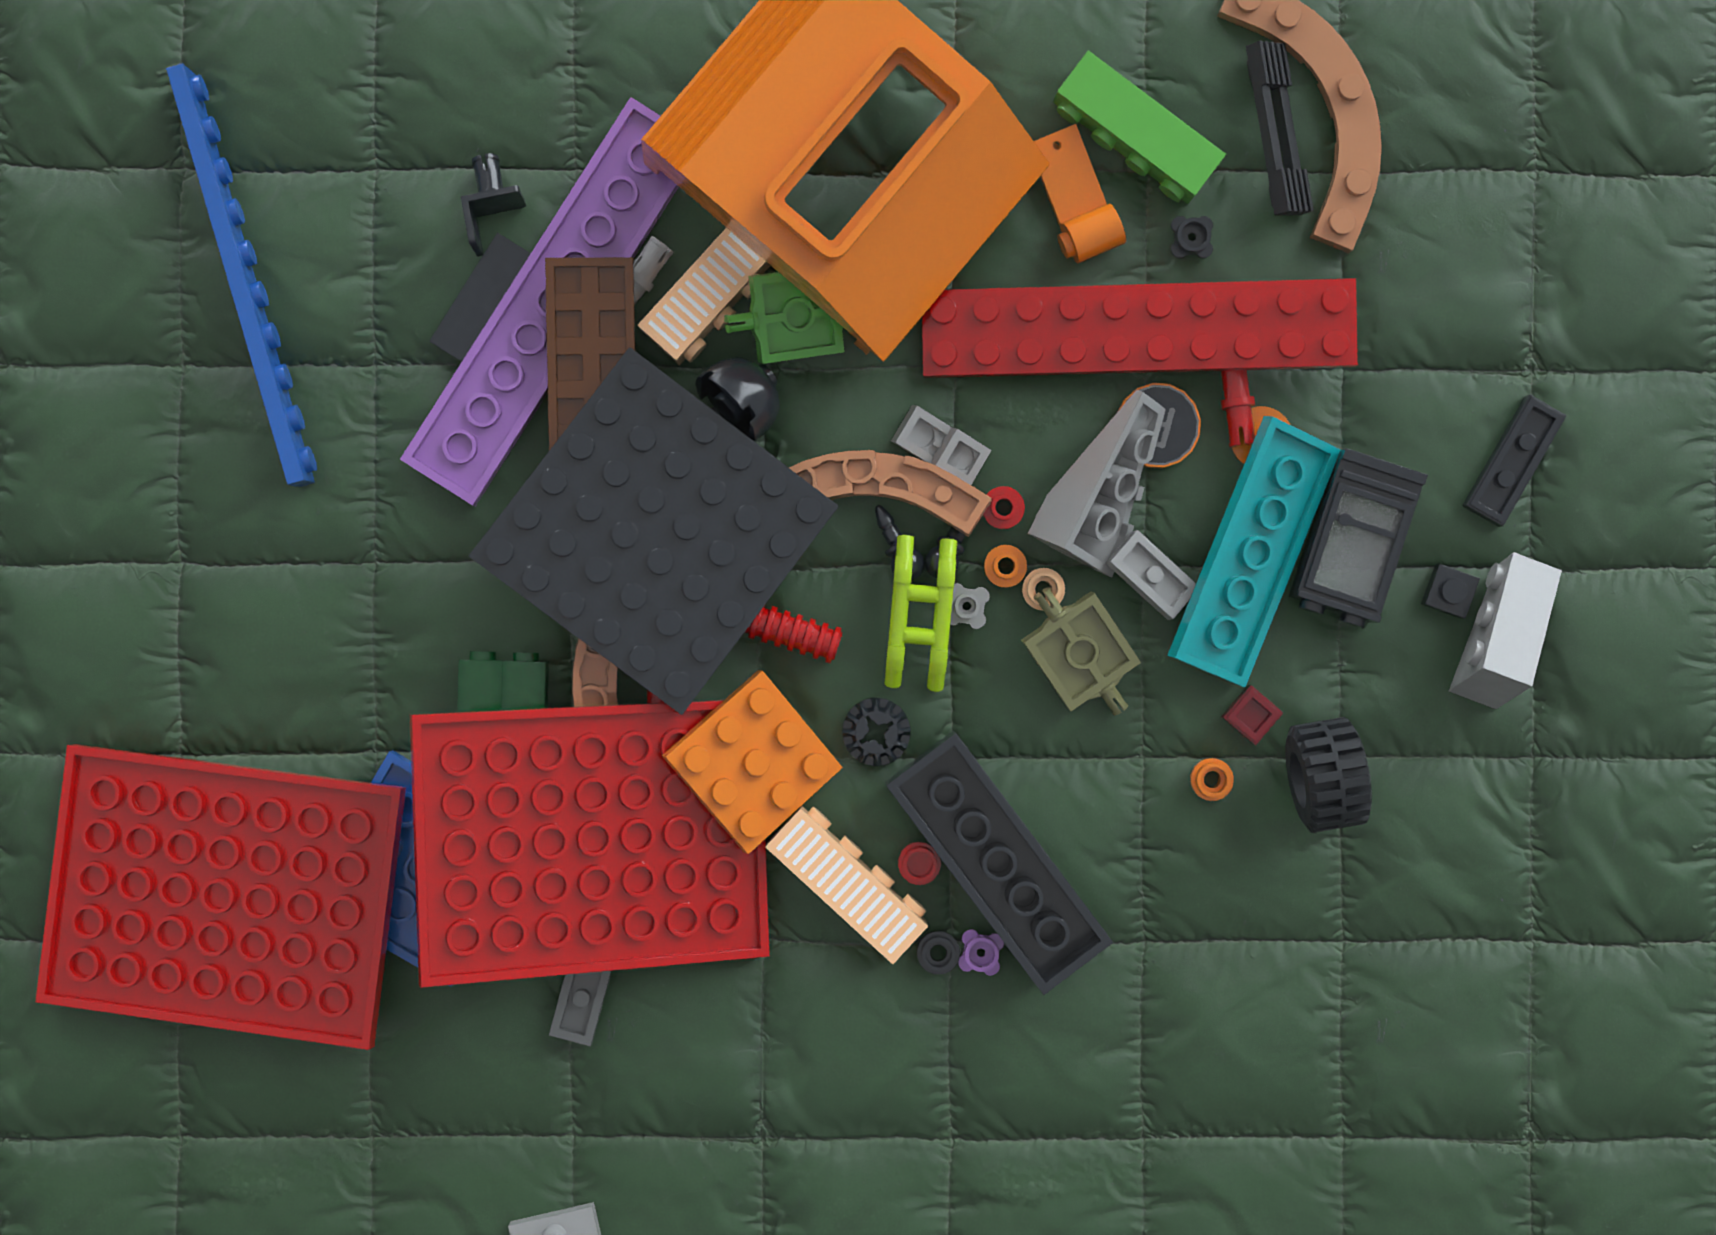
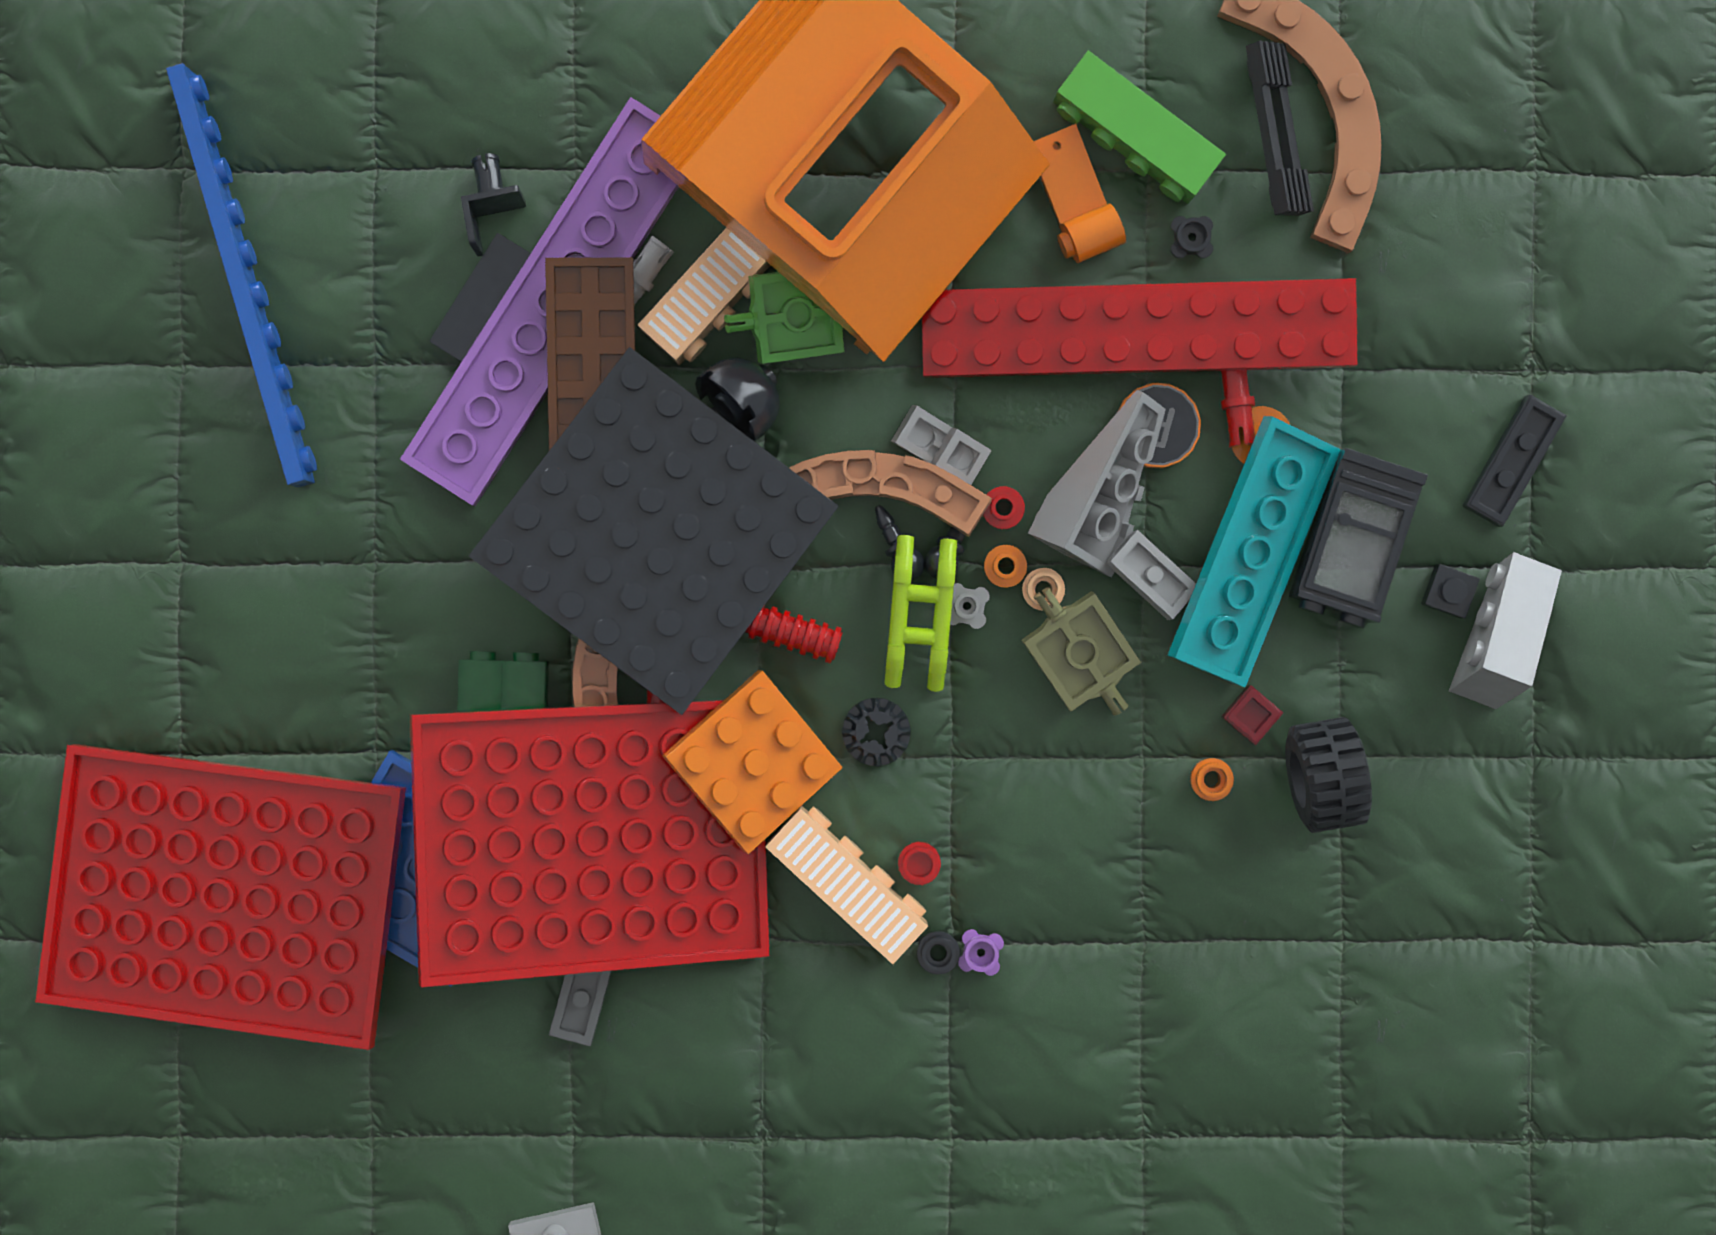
(998, 862): black brick -> none

